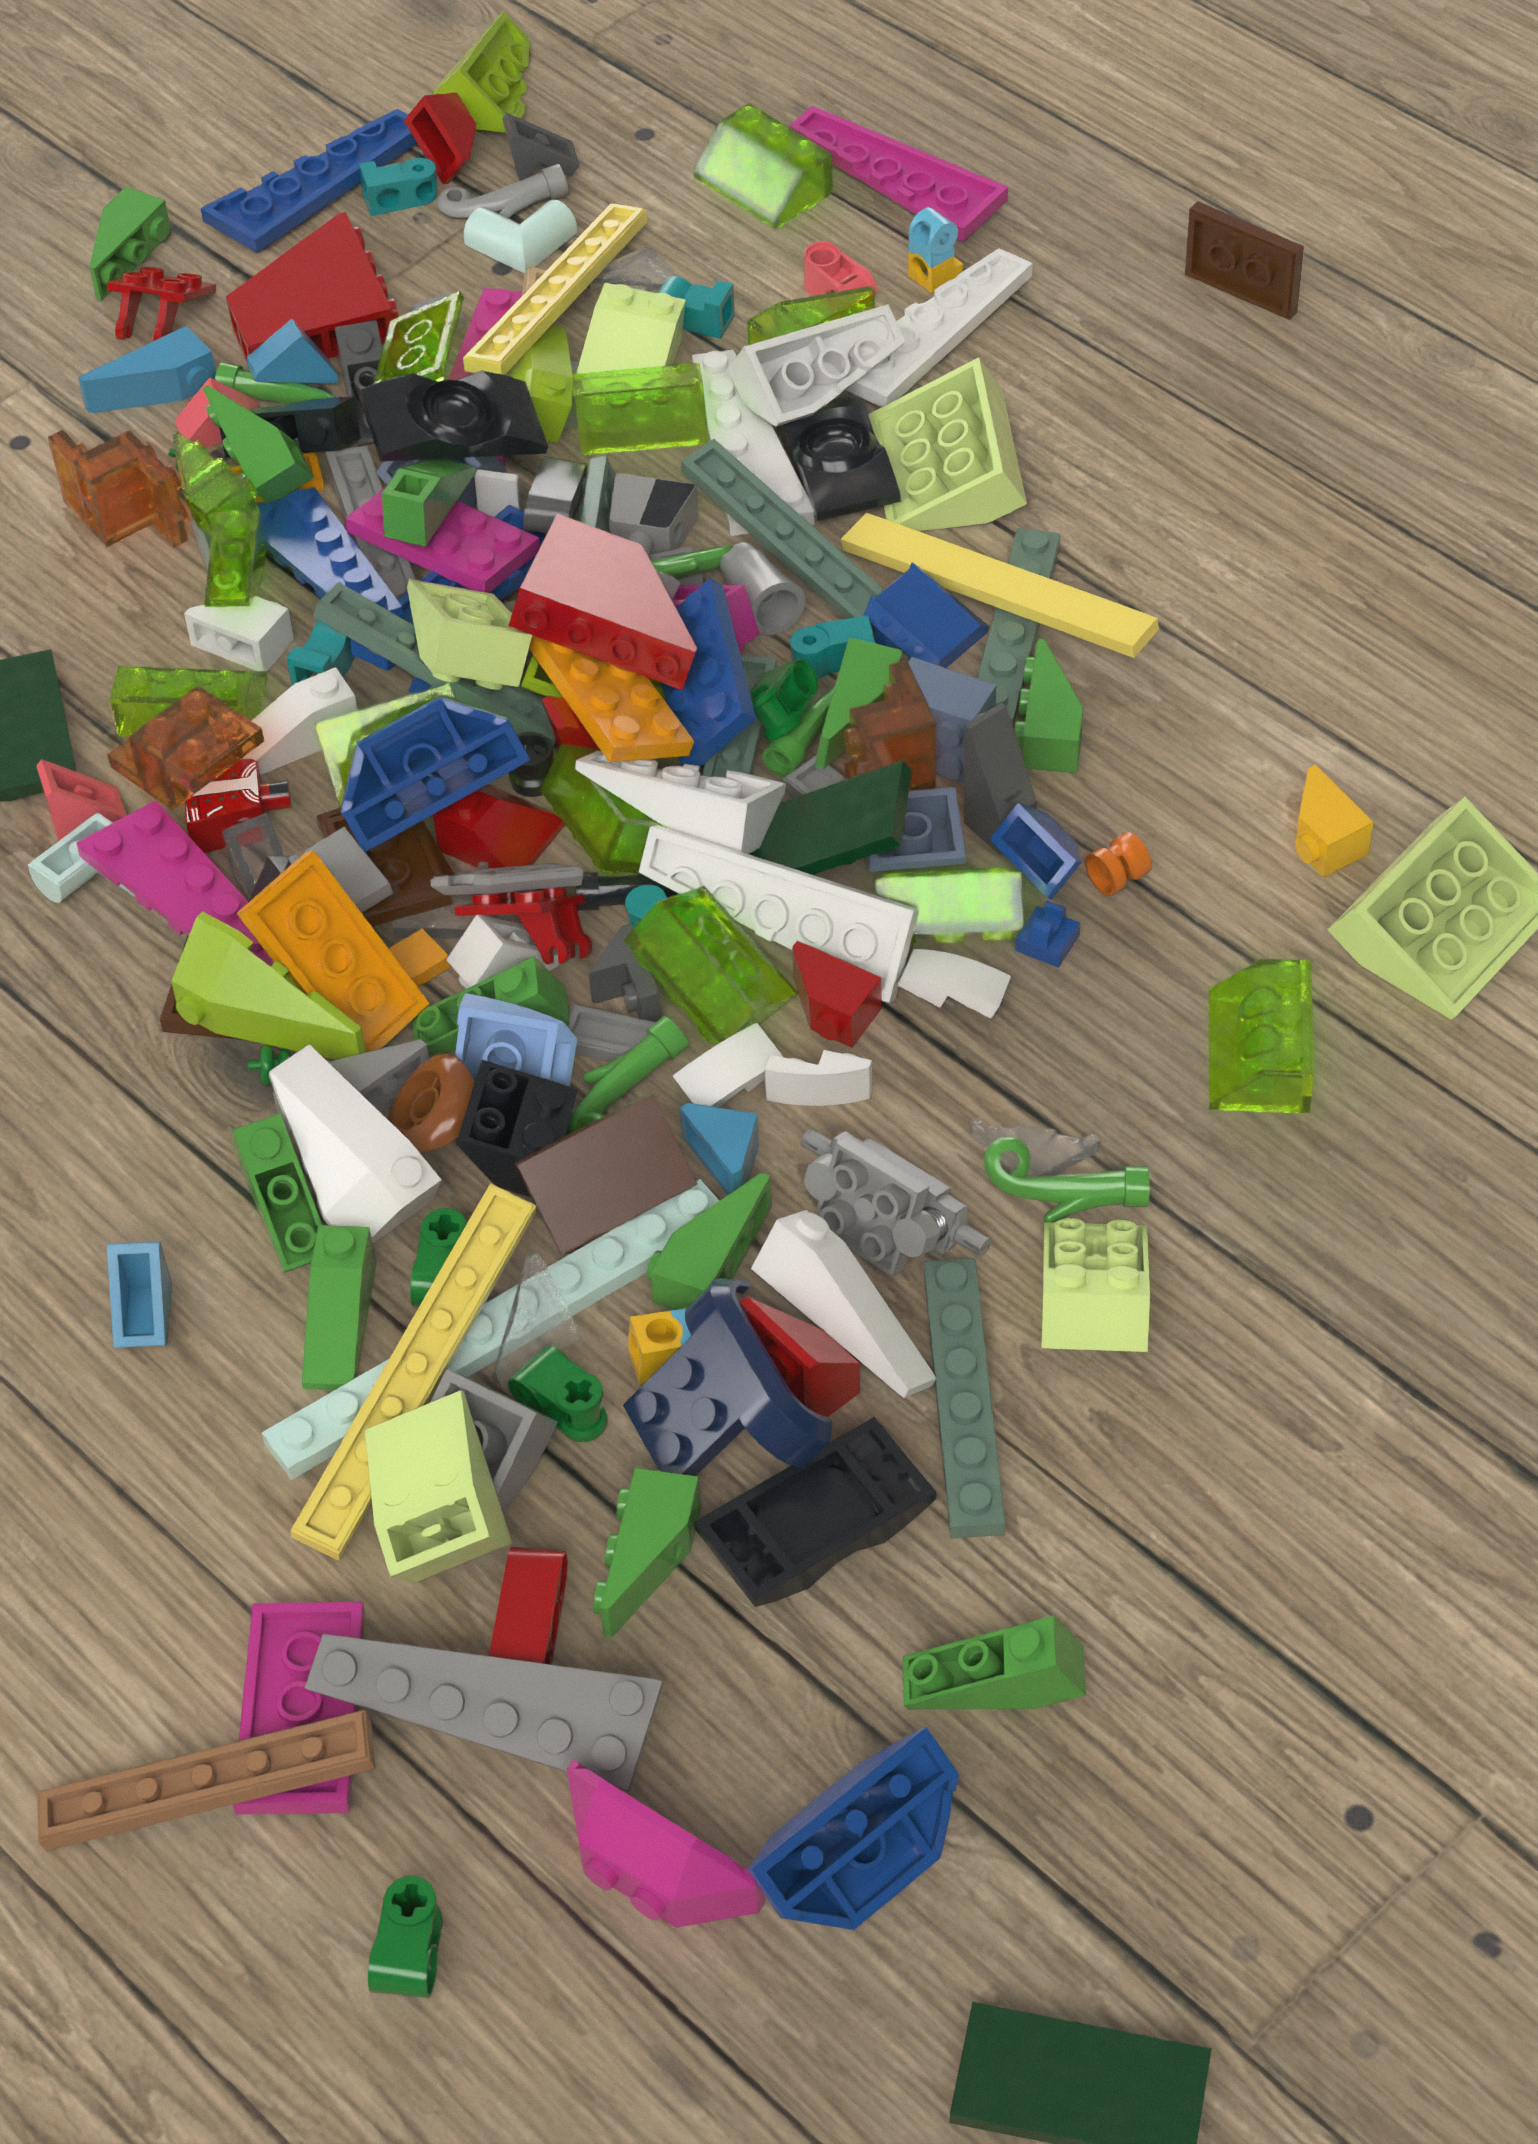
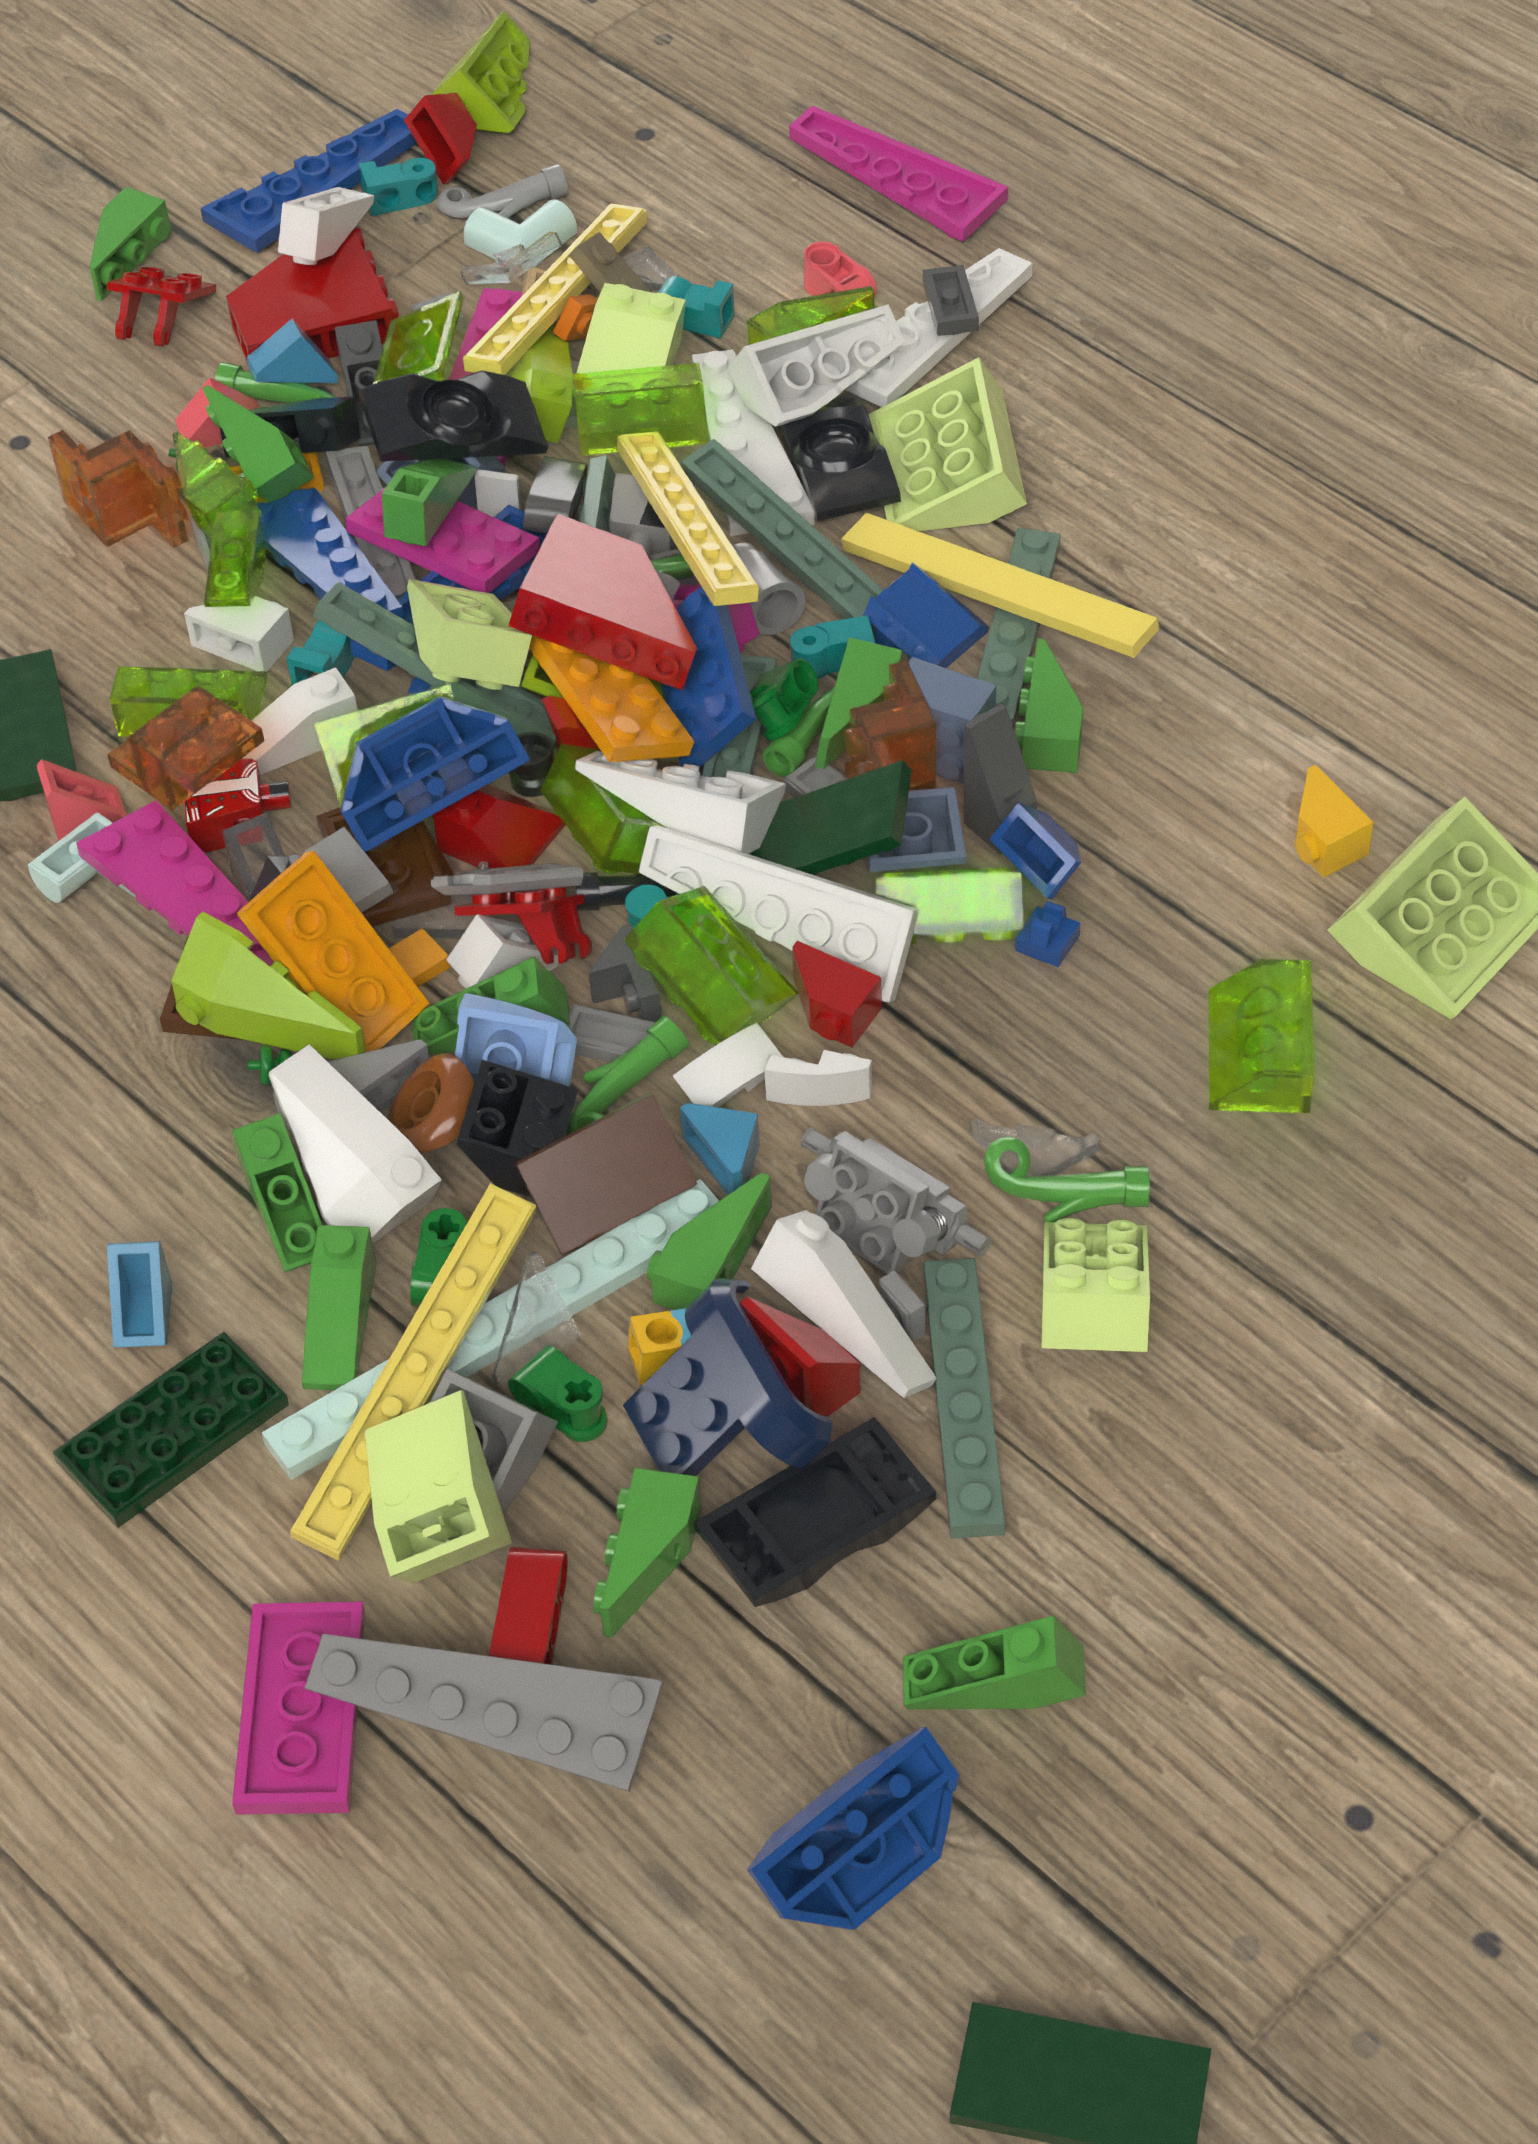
(150, 375): dark azure slope -> none
(170, 1429): none -> dark green tile
(205, 1780): medium nougat tile -> none
(320, 223): none -> white slope
(406, 1946): green piece -> none
(511, 262): none -> clear tile
(536, 145): dark grey slope -> none
(576, 318): none -> orange plate
(603, 264): none -> dark tan plate
(654, 1859): dark pink wedge -> none
(687, 519): none -> light yellow tile
(765, 166): clear neon green slope -> none
(904, 1305): none -> light grey tile
(932, 250): medium azure leg -> none
(941, 974): white slope -> none
(950, 300): none -> dark grey plate
(1122, 861): orange wheel -> none
(1244, 260): reddish brown tile -> none

